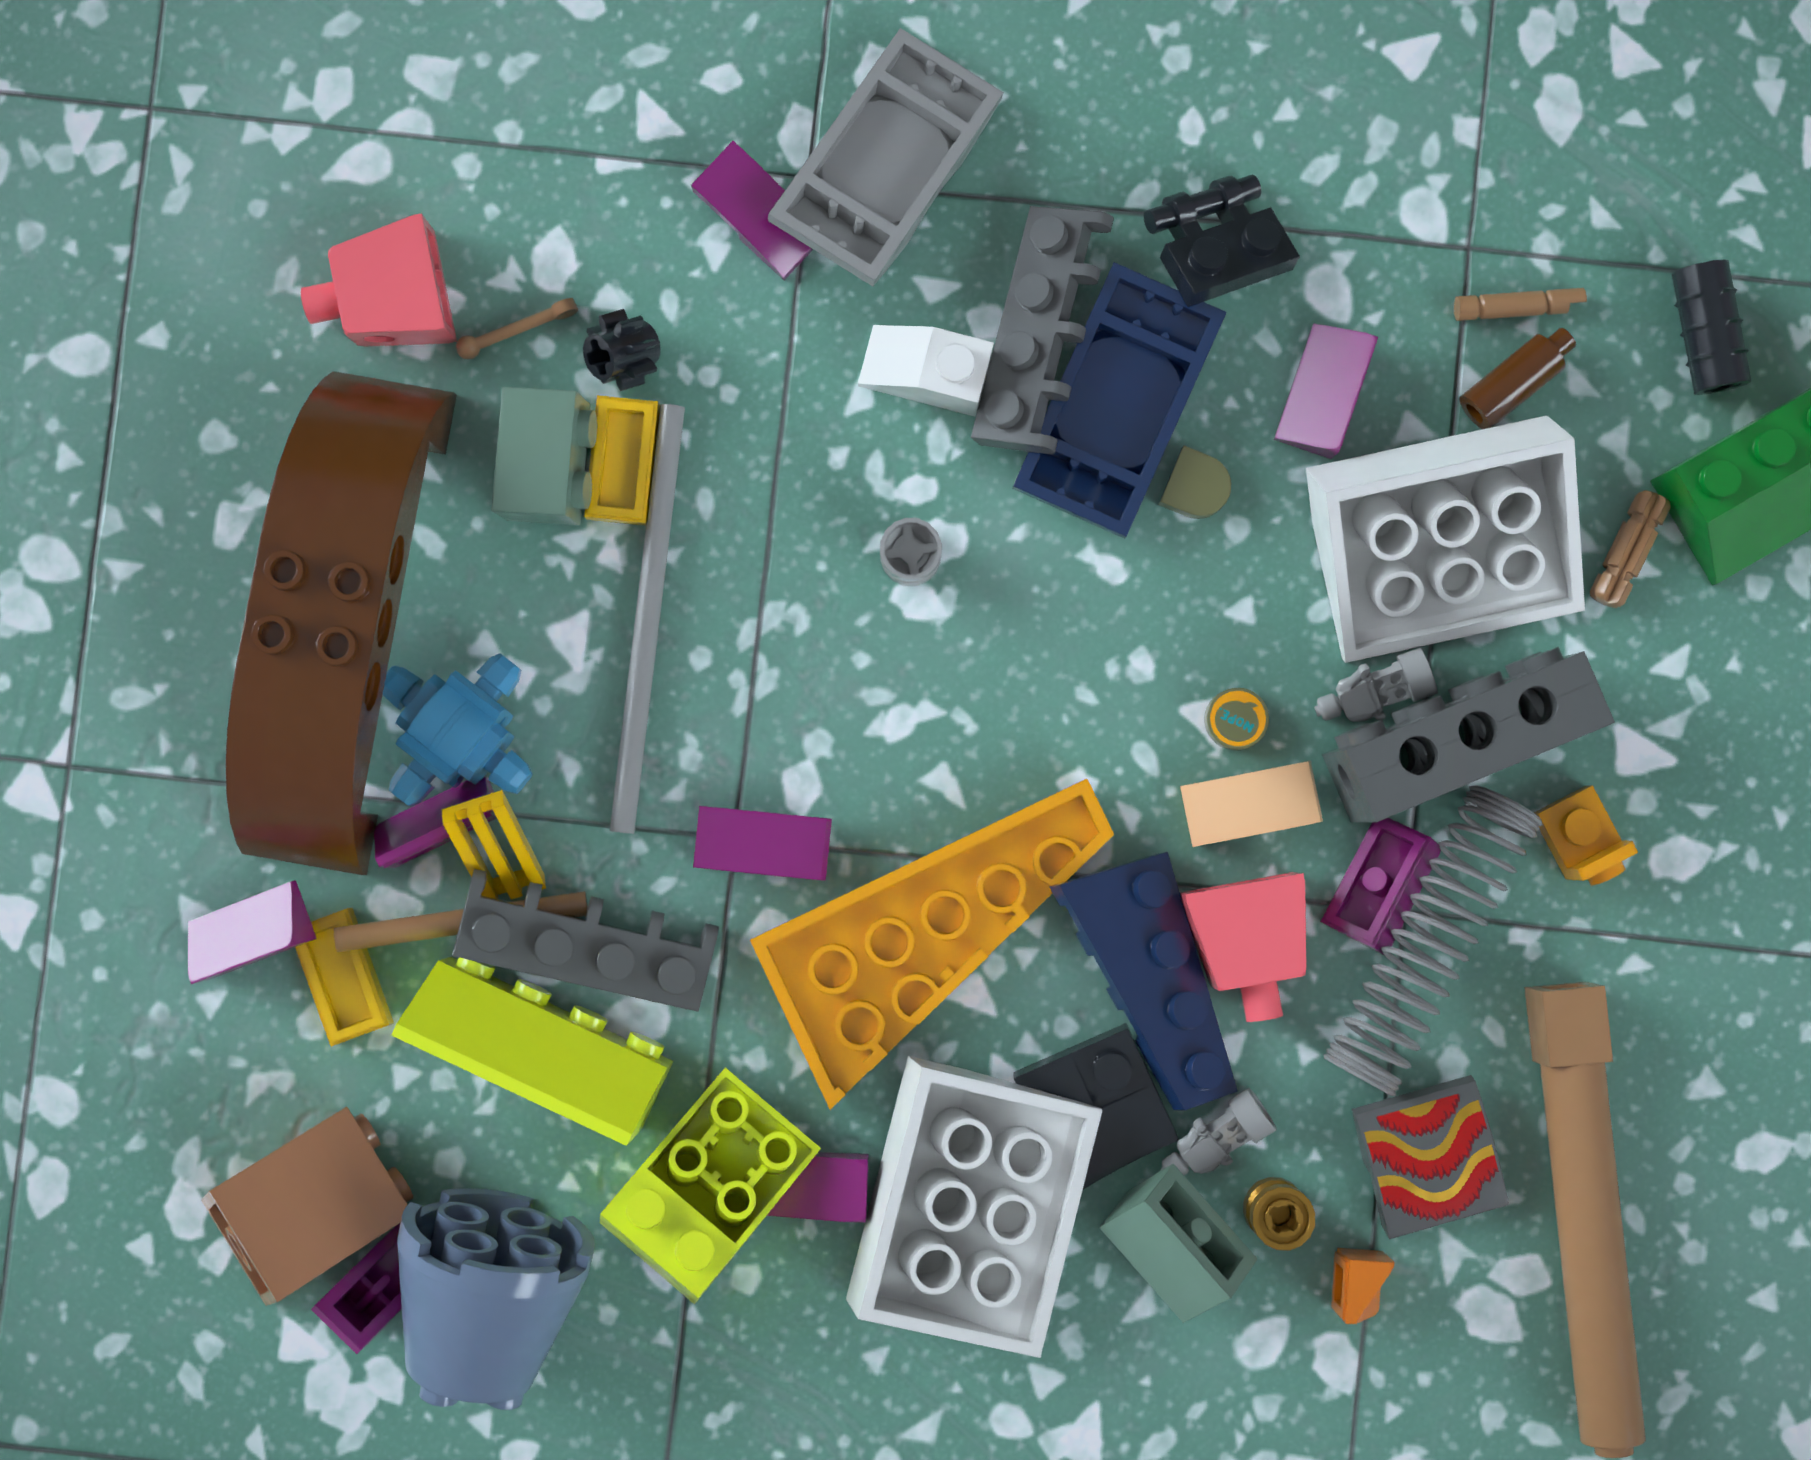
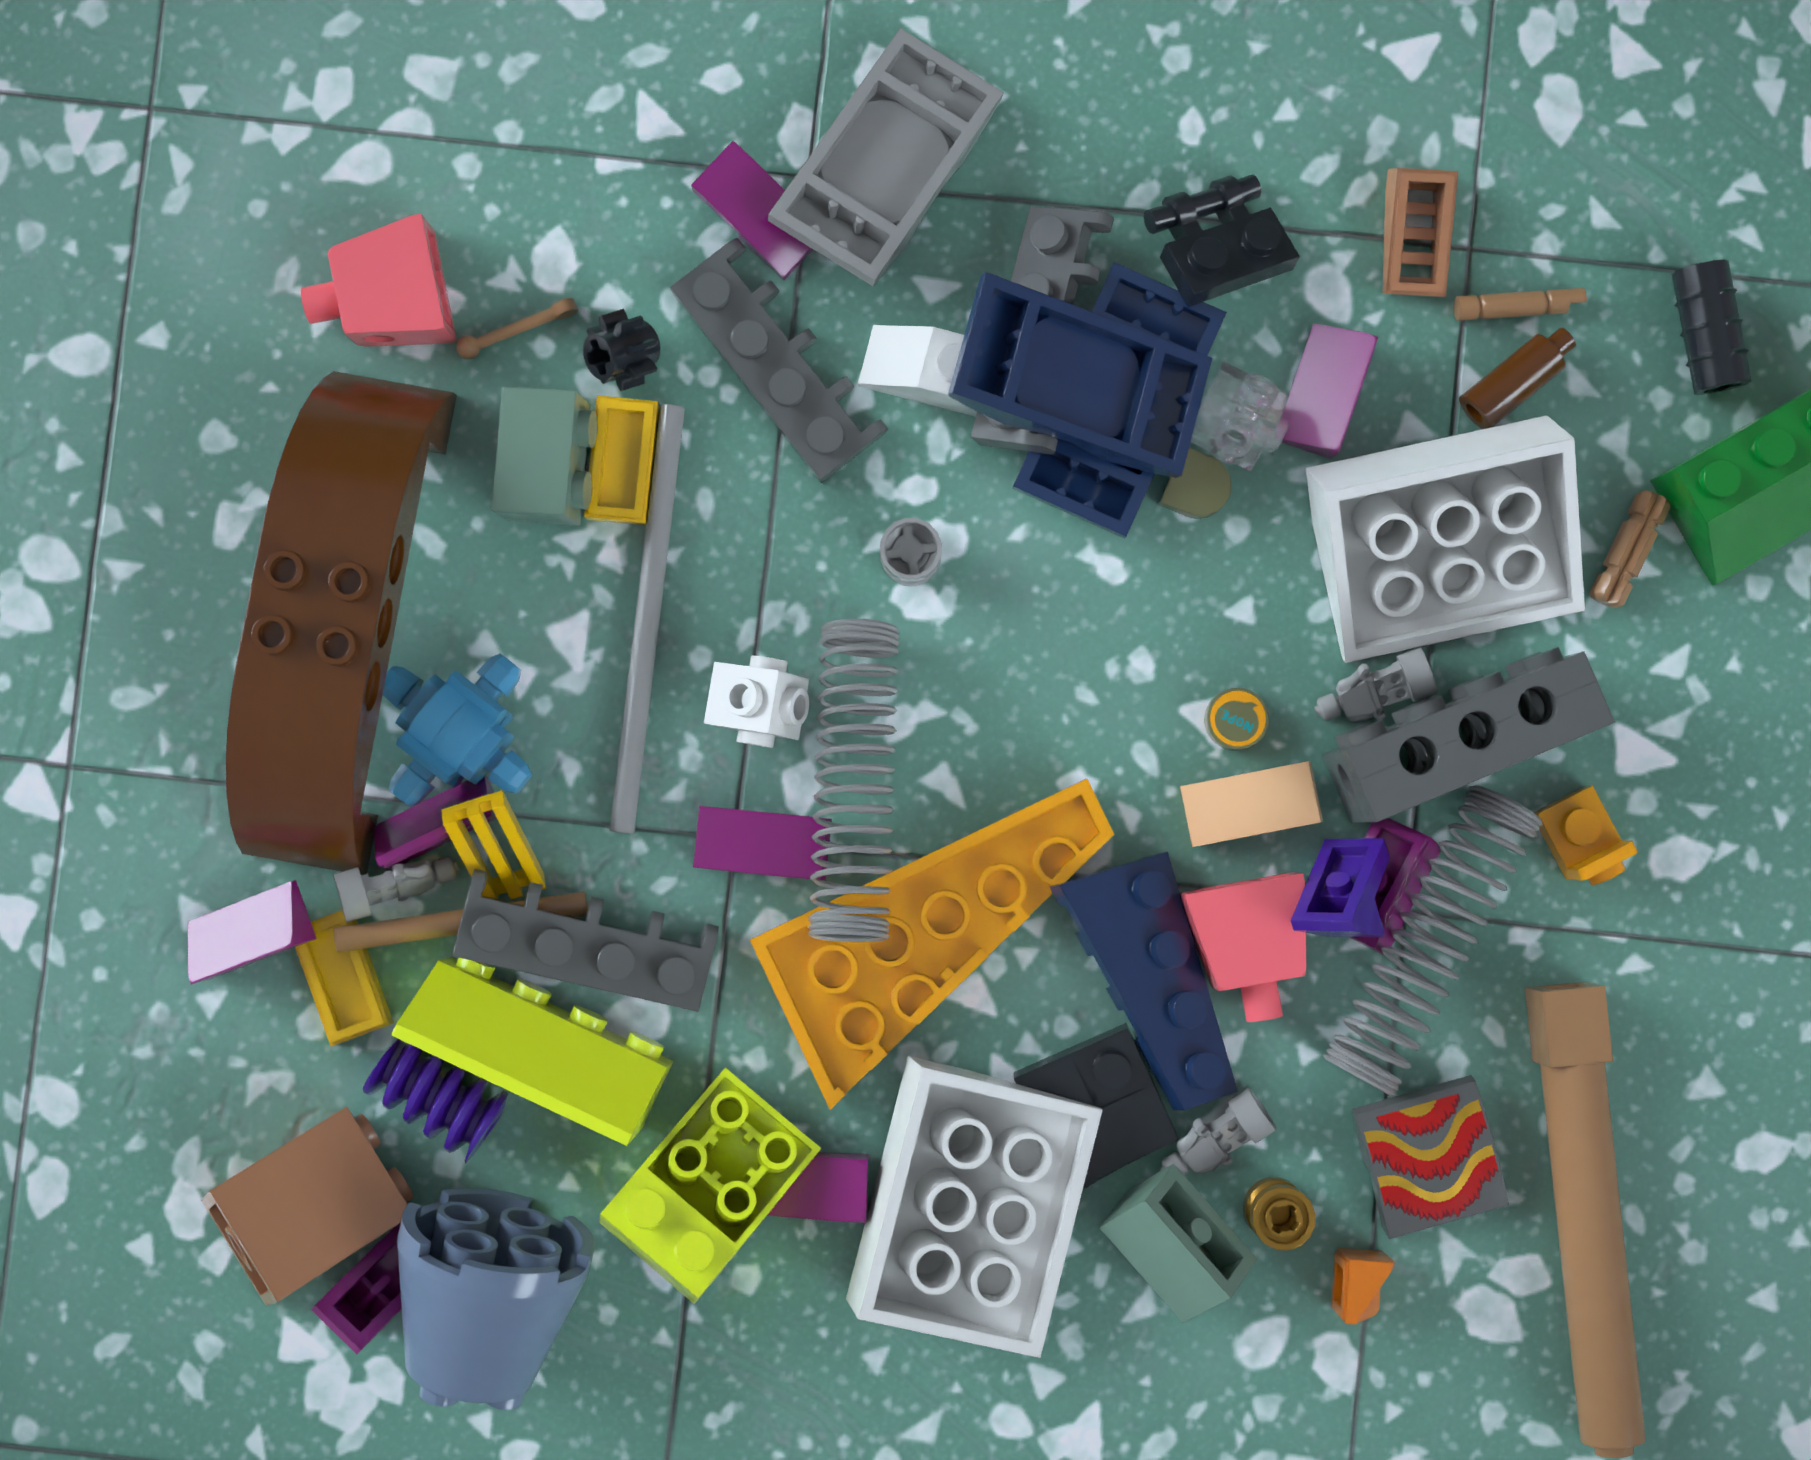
(404, 880): none -> light grey piece
(438, 1095): none -> dark purple piece
(757, 701): none -> white brick
(772, 364): none -> dark grey hinge
(870, 640): none -> light grey piece
(1079, 377): none -> dark blue slope
(1241, 417): none -> clear brick
(1343, 890): none -> dark purple slope
(1442, 210): none -> nougat slope

